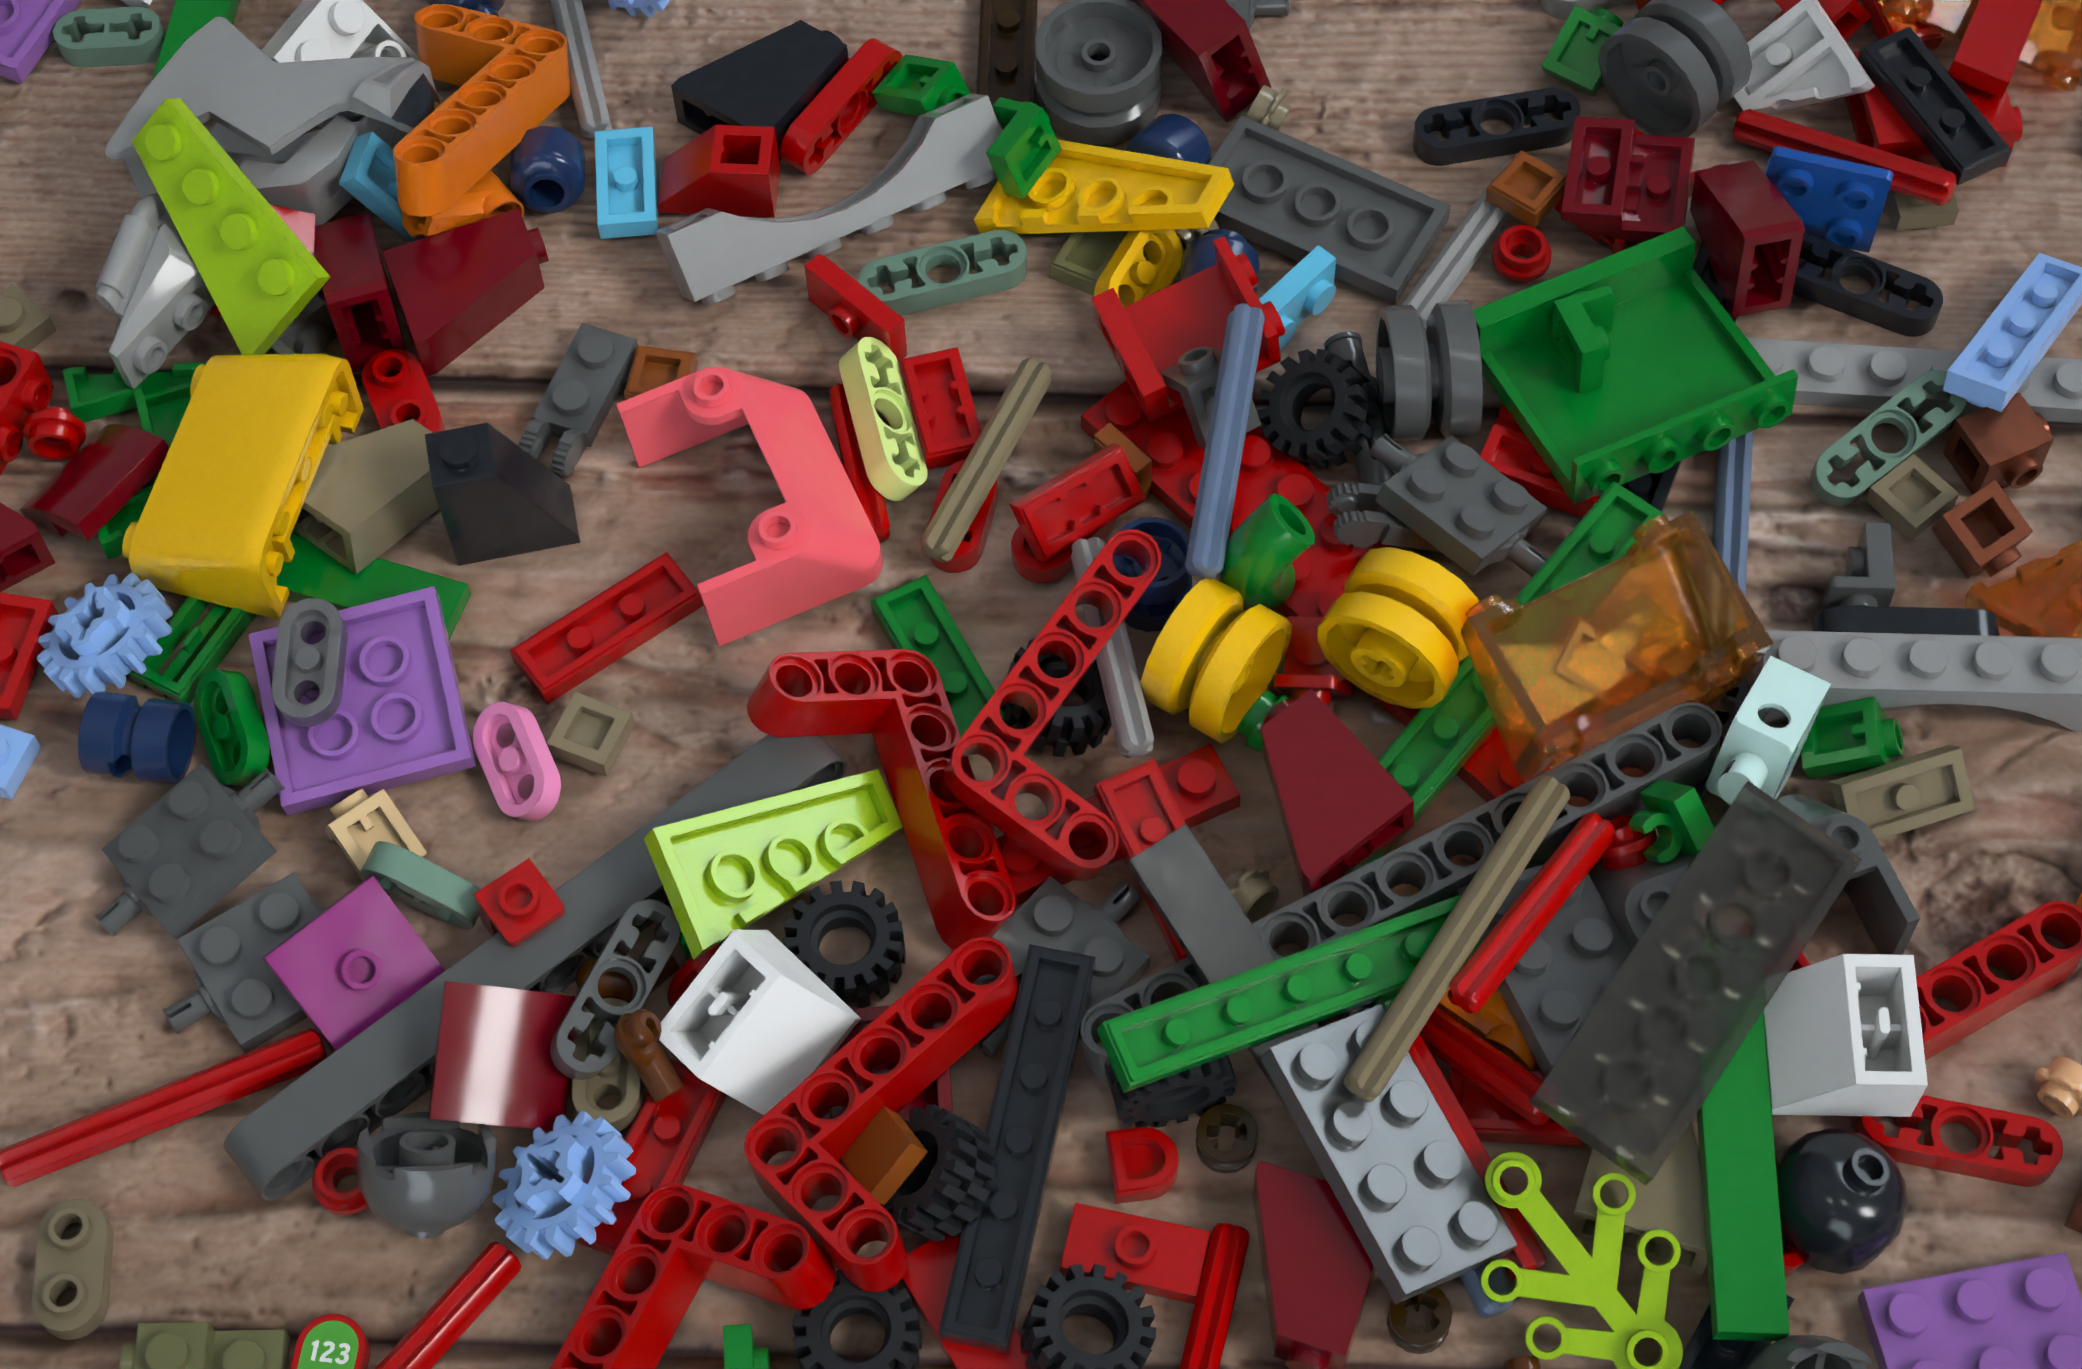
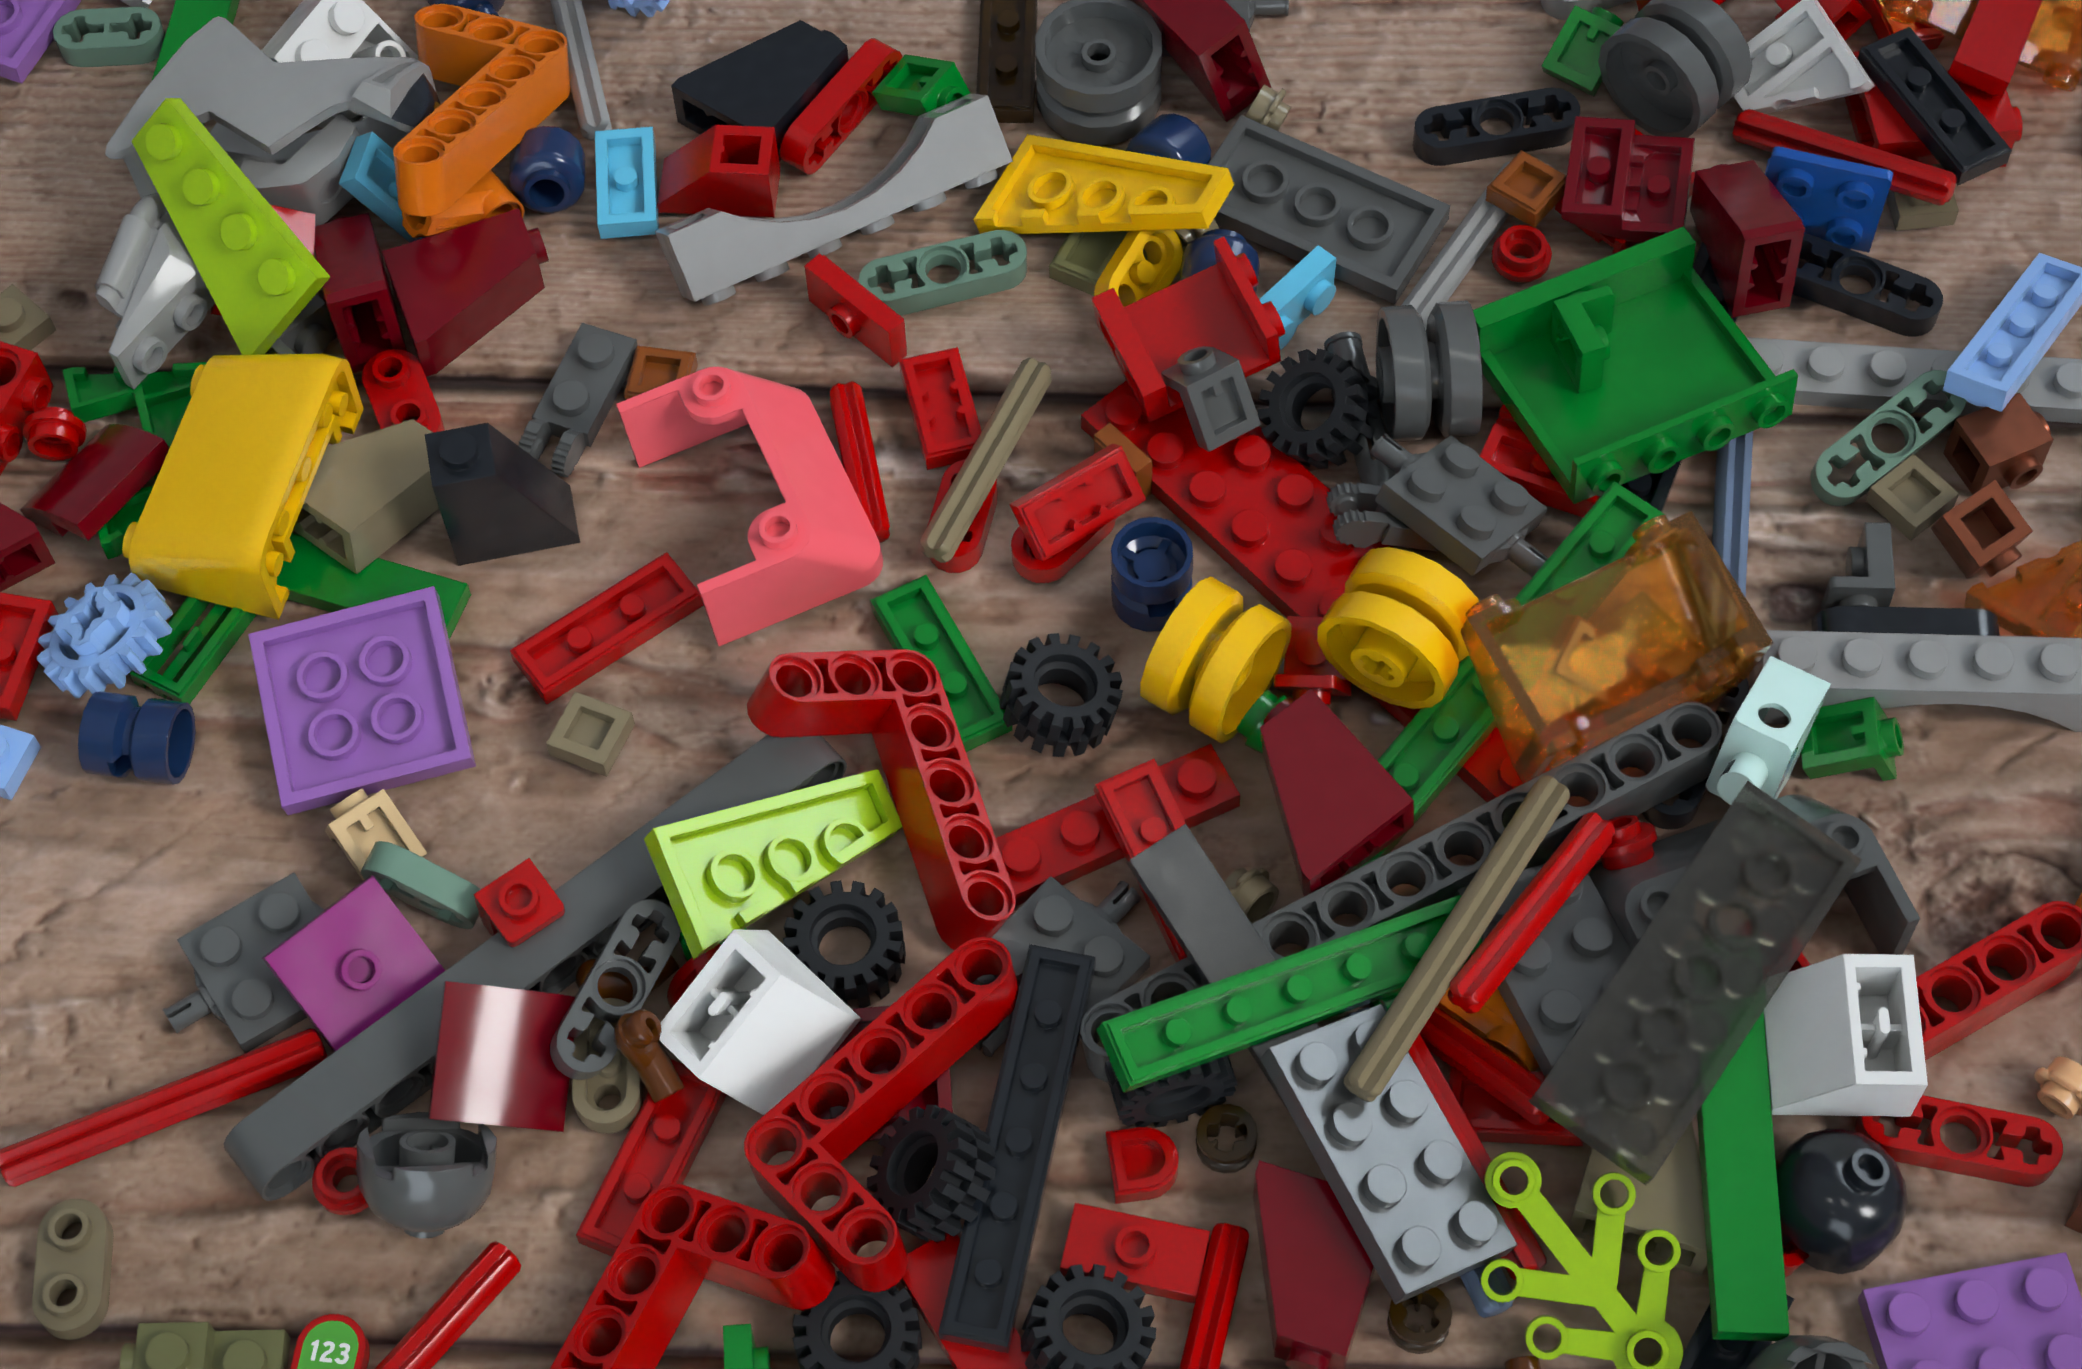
(189, 851): dark grey plate -> none
(231, 727): green plate -> none
(309, 666): flat silver plate -> none
(518, 770): bright pink plate -> none
(564, 1185): light blue gear -> none
(884, 1155): dark orange tile -> none
(891, 453): yellowish green beam -> none
(1023, 146): green bracket -> none
(1041, 698): red beam -> none
(1117, 669): light grey axle -> none
(1225, 442): sand blue axle -> none
(1263, 552): green cylinder -> none
(1677, 817): green tile -> none
(1907, 792): dark tan plate -> none

